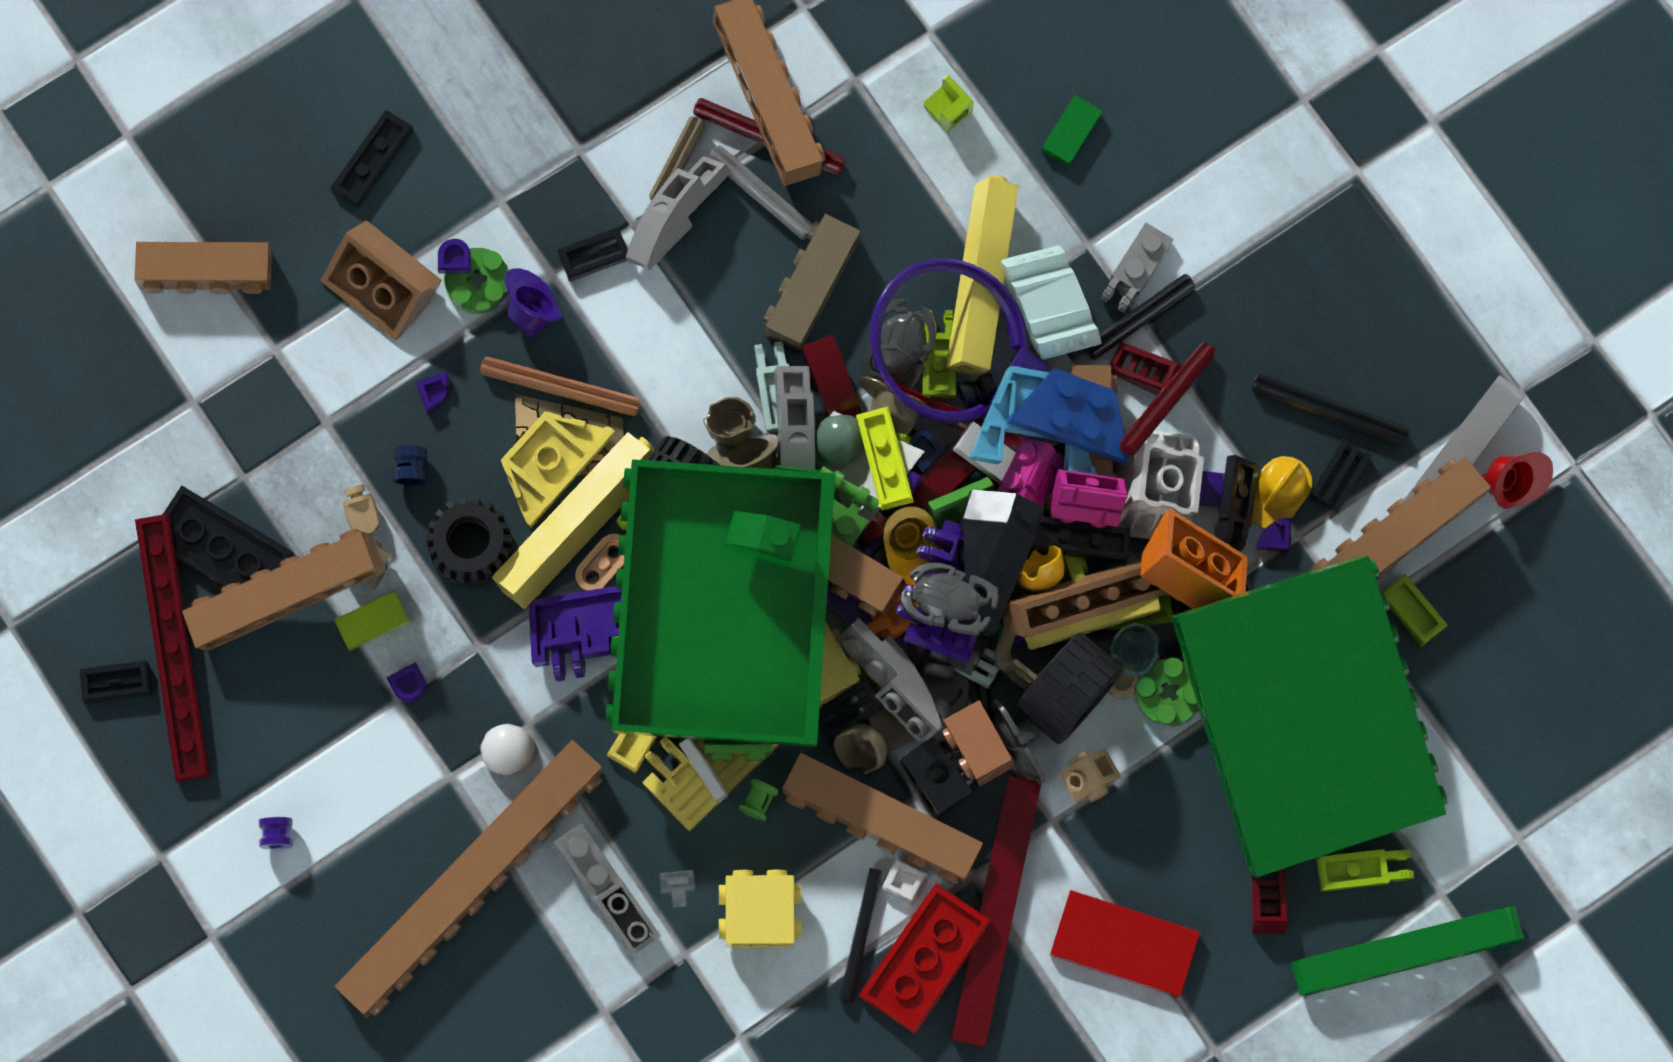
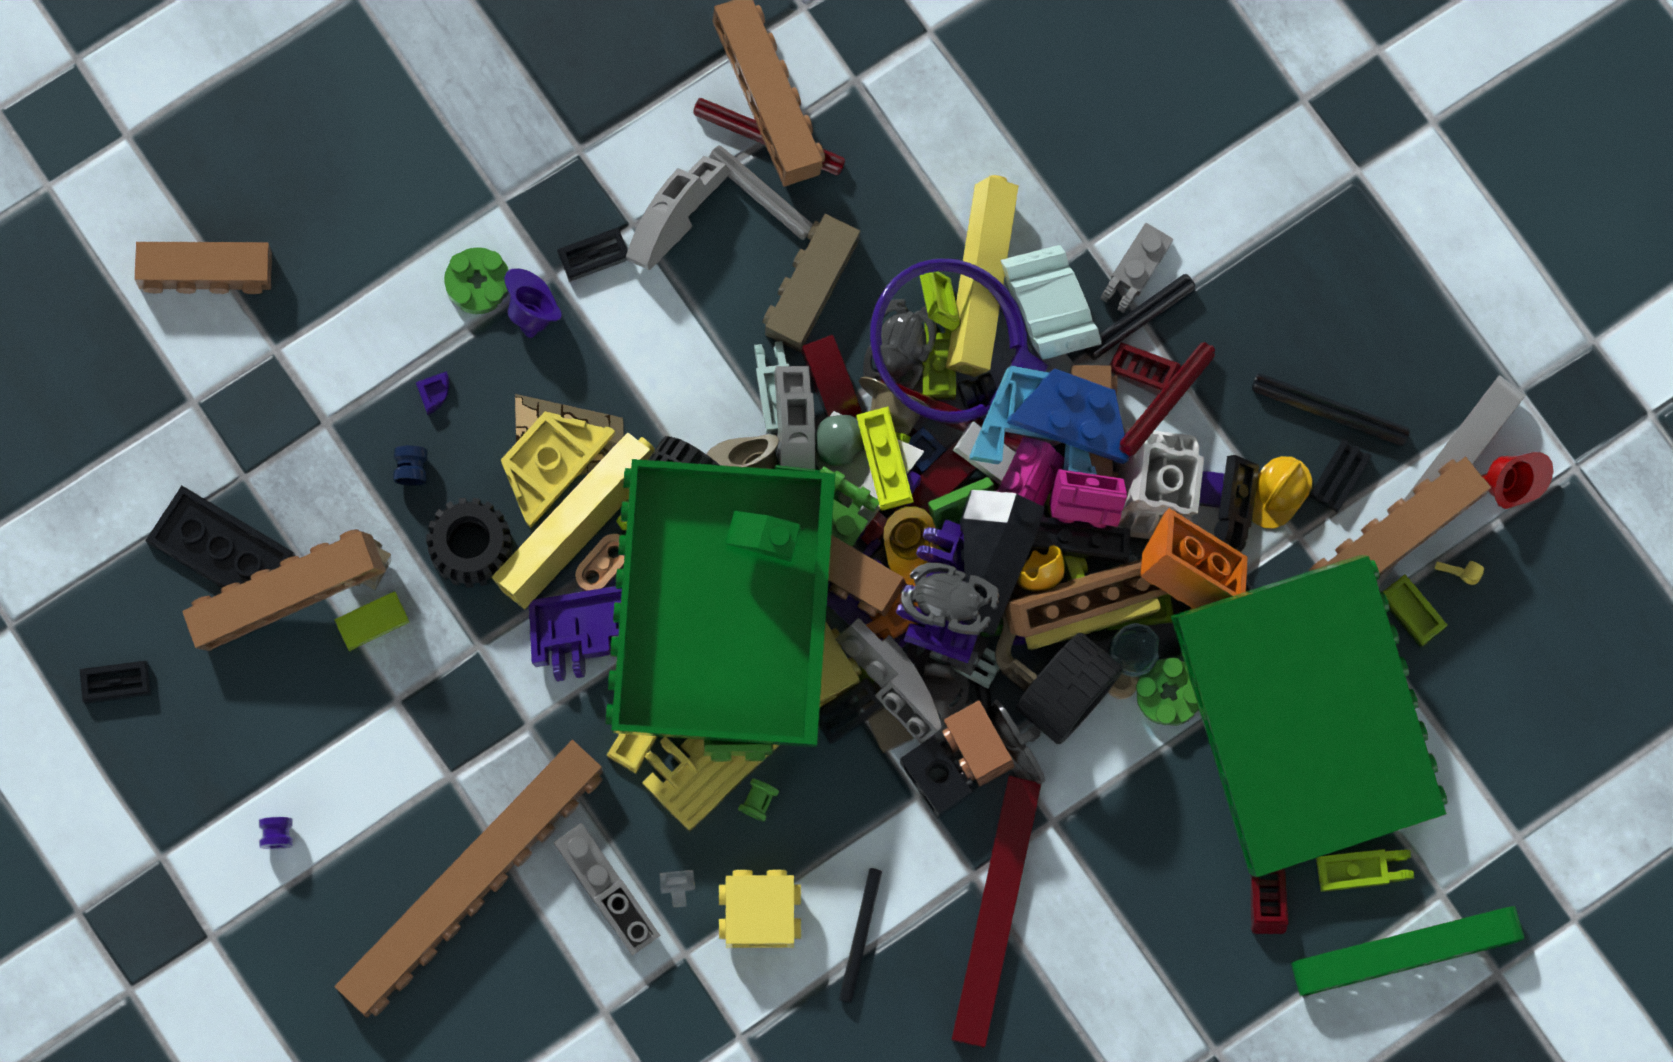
(172, 648): dark red tile -> none
(361, 510): tan arm -> none
(372, 158): black tile -> none
(380, 279): medium nougat slope -> none
(408, 683): dark purple tile -> none
(454, 257): dark purple tile -> none
(507, 749): white hair -> none
(560, 386): nougat axle -> none
(680, 152): dark tan axle -> none
(704, 769): white tile -> none
(730, 421): dark tan hair -> none
(861, 748): dark tan hair -> none
(882, 819): medium nougat brick -> none
(904, 881): white tile -> none
(925, 959): red tile -> none
(940, 300): none -> lime tile
(949, 104): lime panel -> none
(1071, 130): green tile -> none
(1090, 775): tan brick -> none
(1124, 943): red tile -> none
(1276, 536): dark purple tile -> none
(1470, 575): none -> light yellow hand

